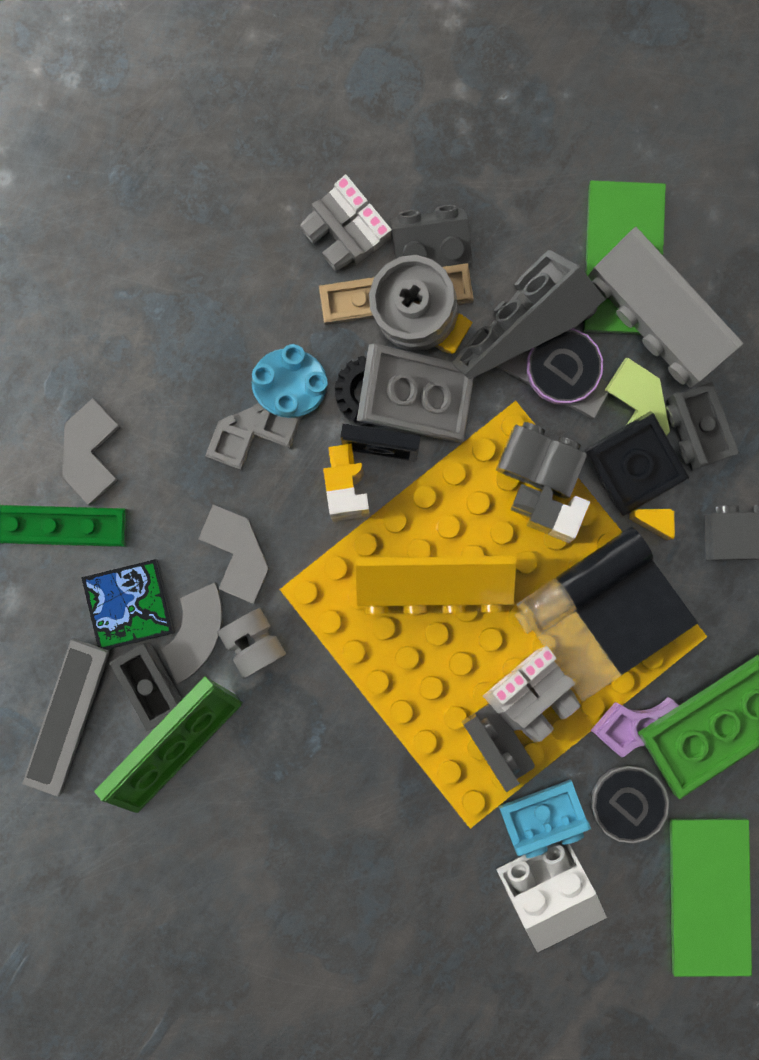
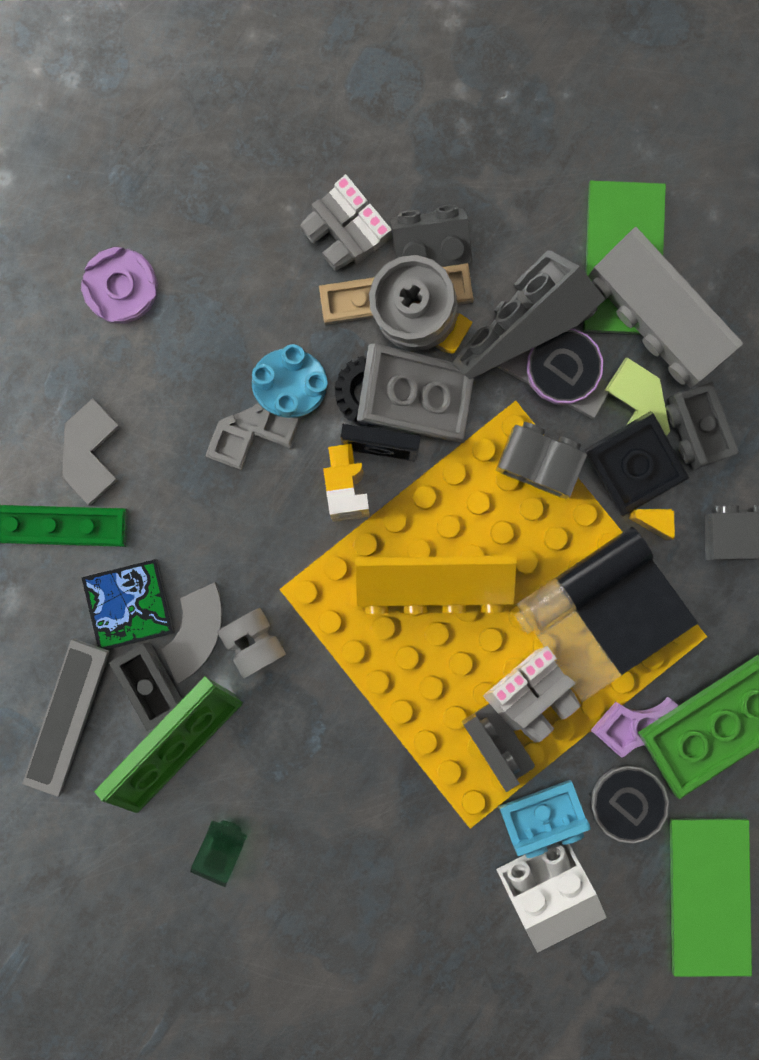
(119, 285): none -> lavender tile
(219, 852): none -> clear green bracket
(248, 565): light grey tile -> none
(549, 515): dark grey hips -> none

